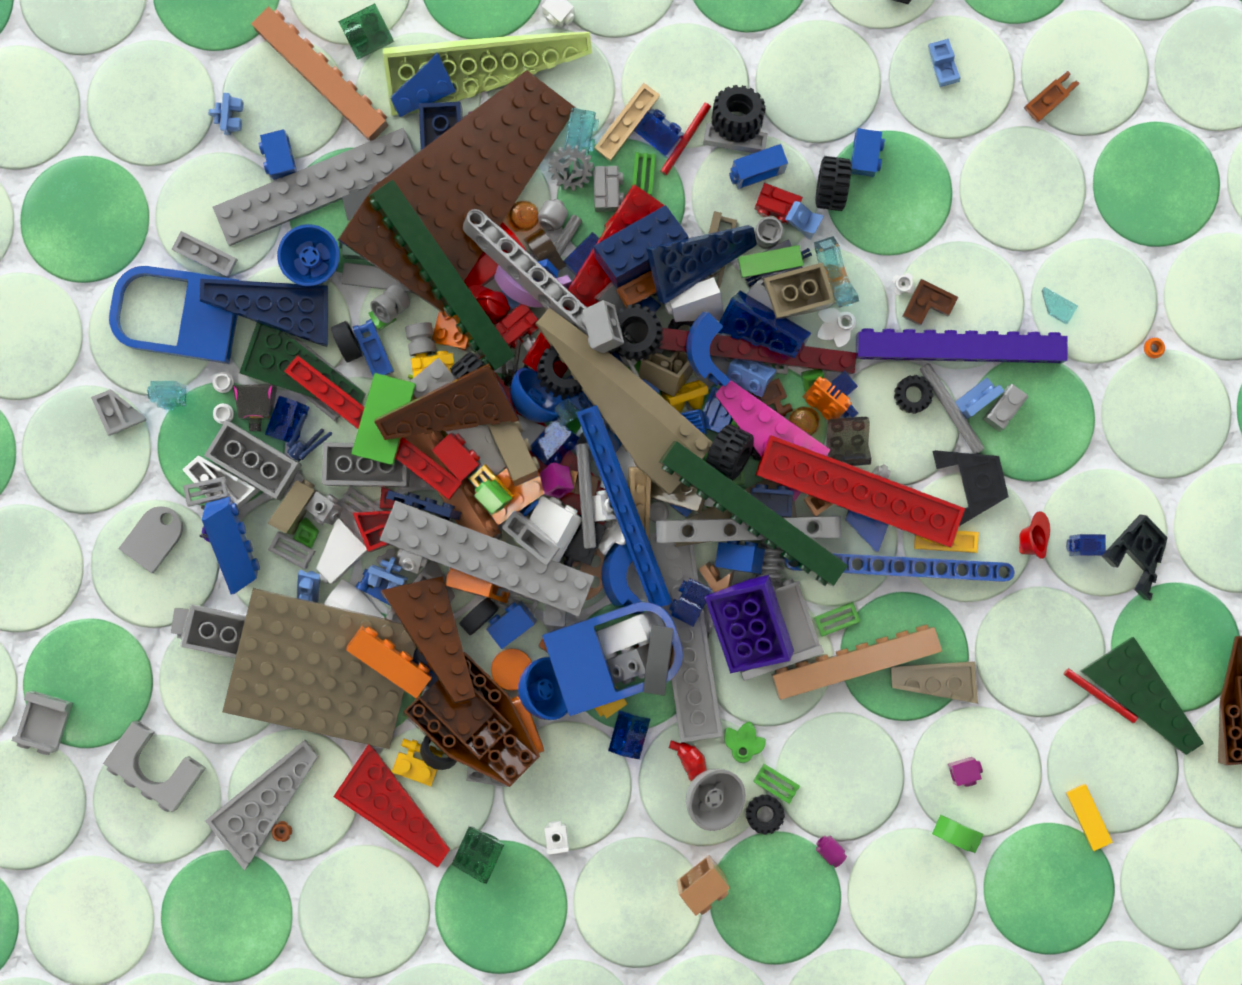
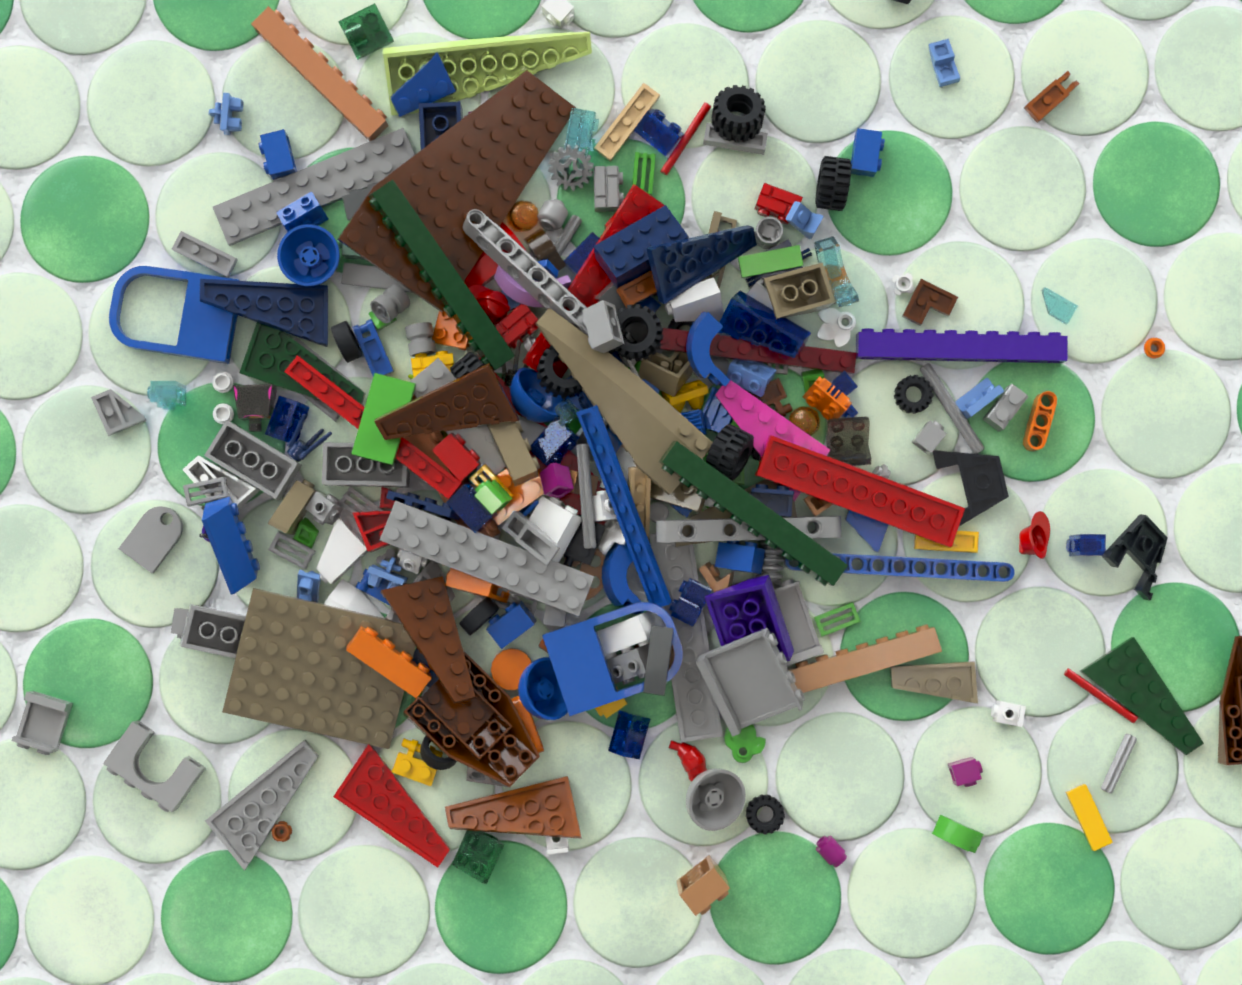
(301, 212): none -> blue bracket
(470, 509): none -> clear blue brick
(529, 810): none -> dark orange wing
(750, 680): none -> light grey panel
(758, 166): blue window -> none
(791, 792): bright green tile -> none
(929, 437): none -> light grey brick
(1017, 713): none -> white brick
(1047, 414): none -> orange beam
(1118, 763): none -> light grey axle

